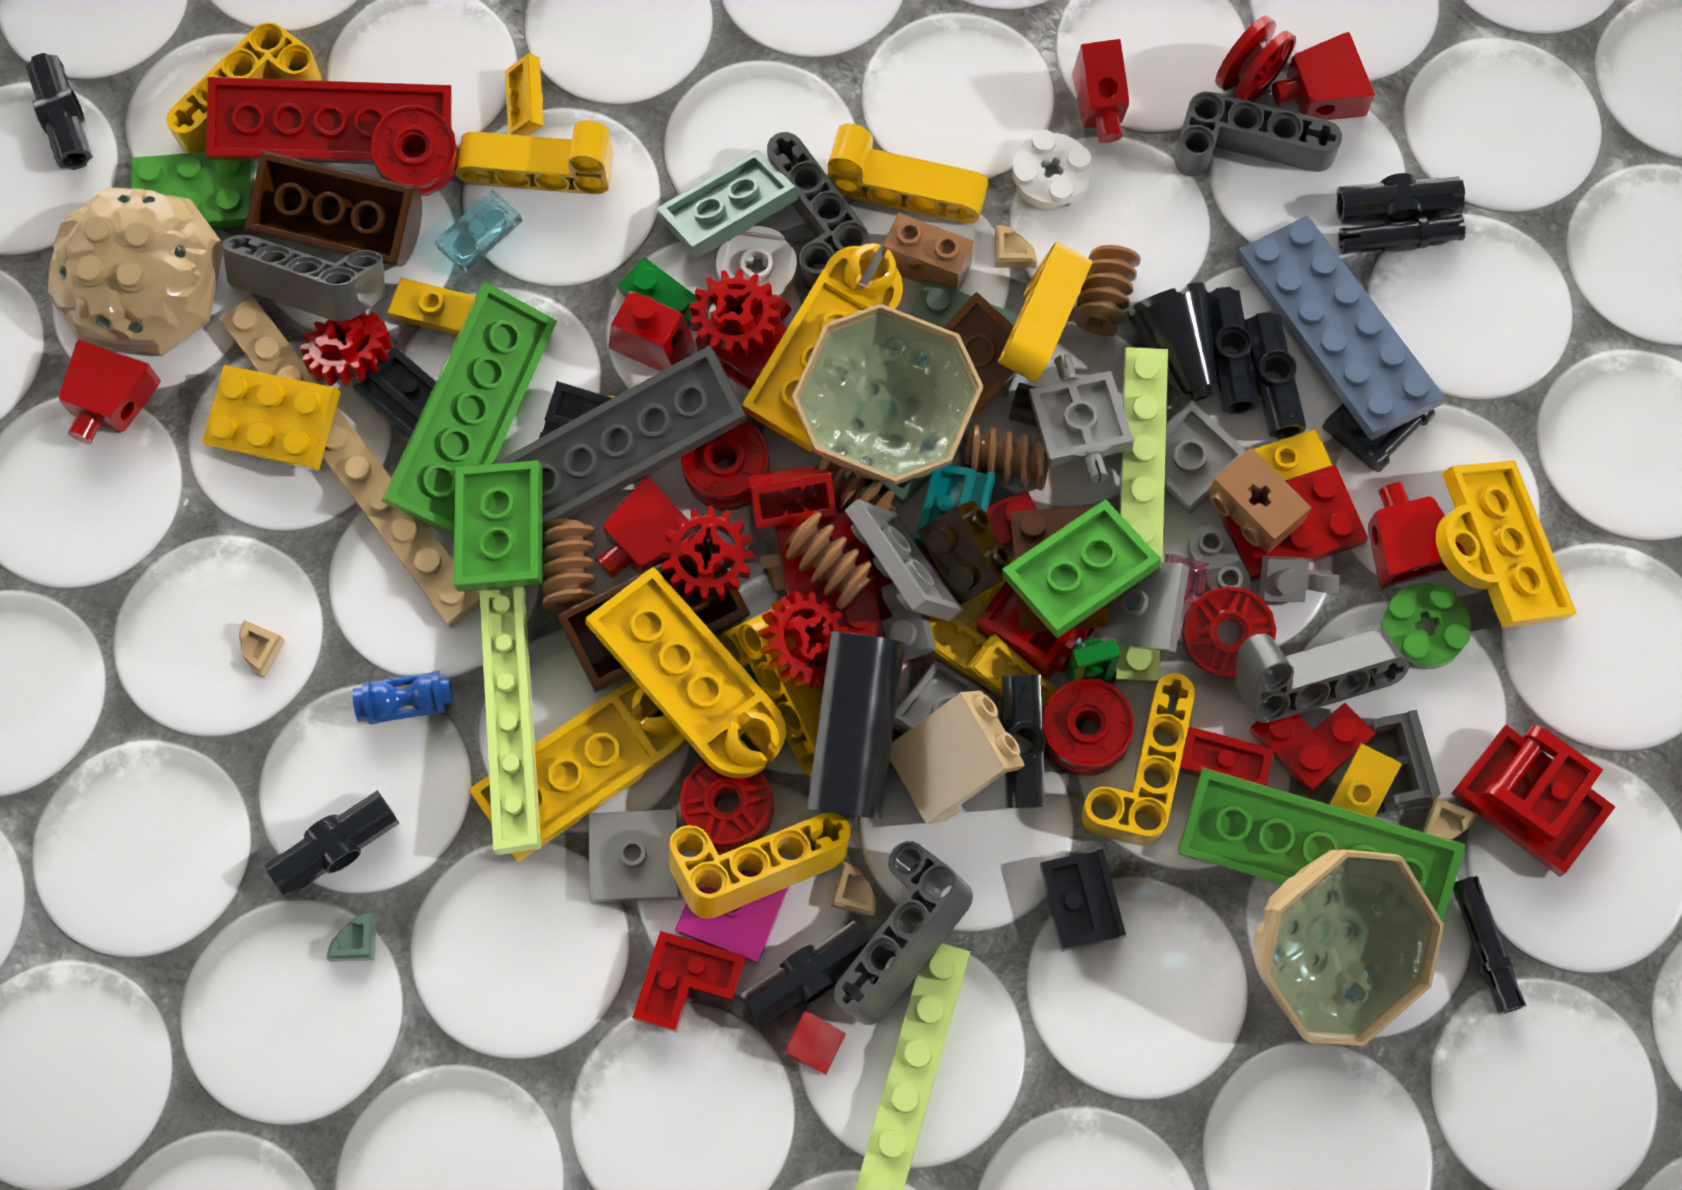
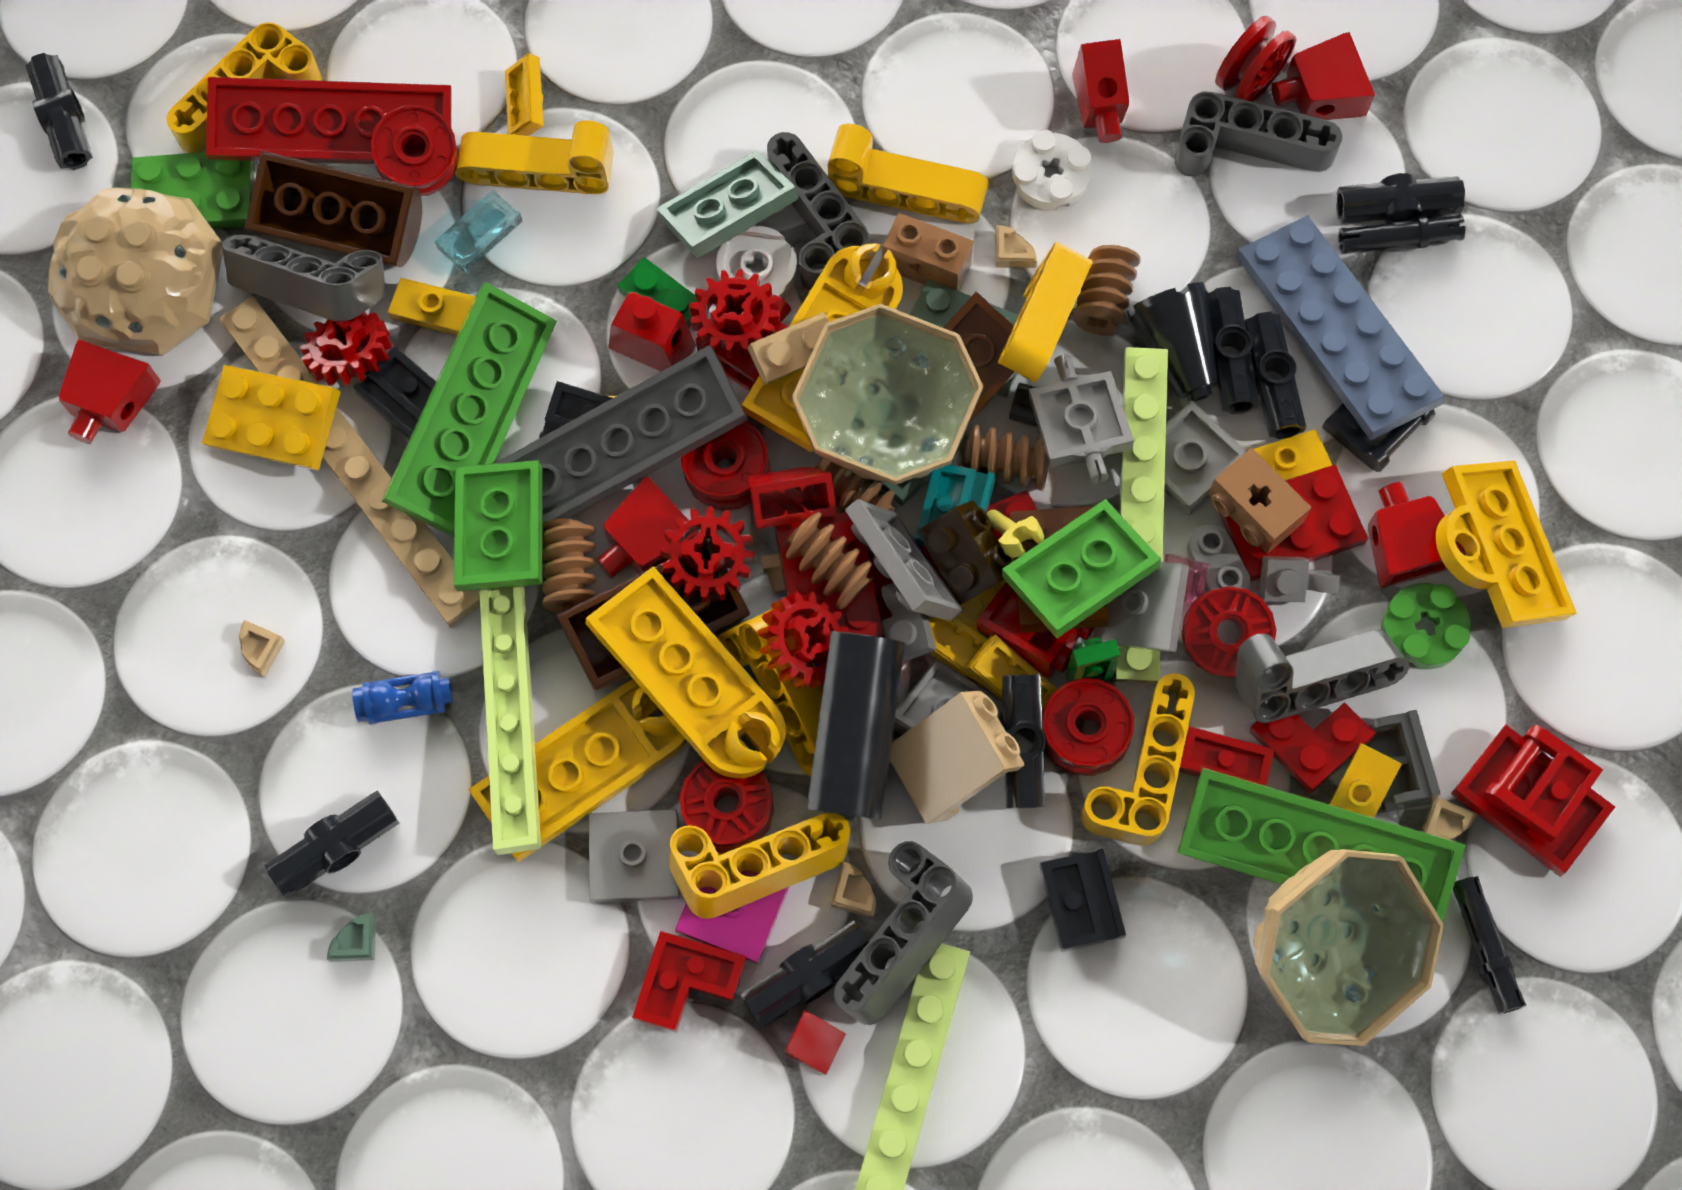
(787, 349): none -> tan plate
(1015, 533): none -> light yellow bar

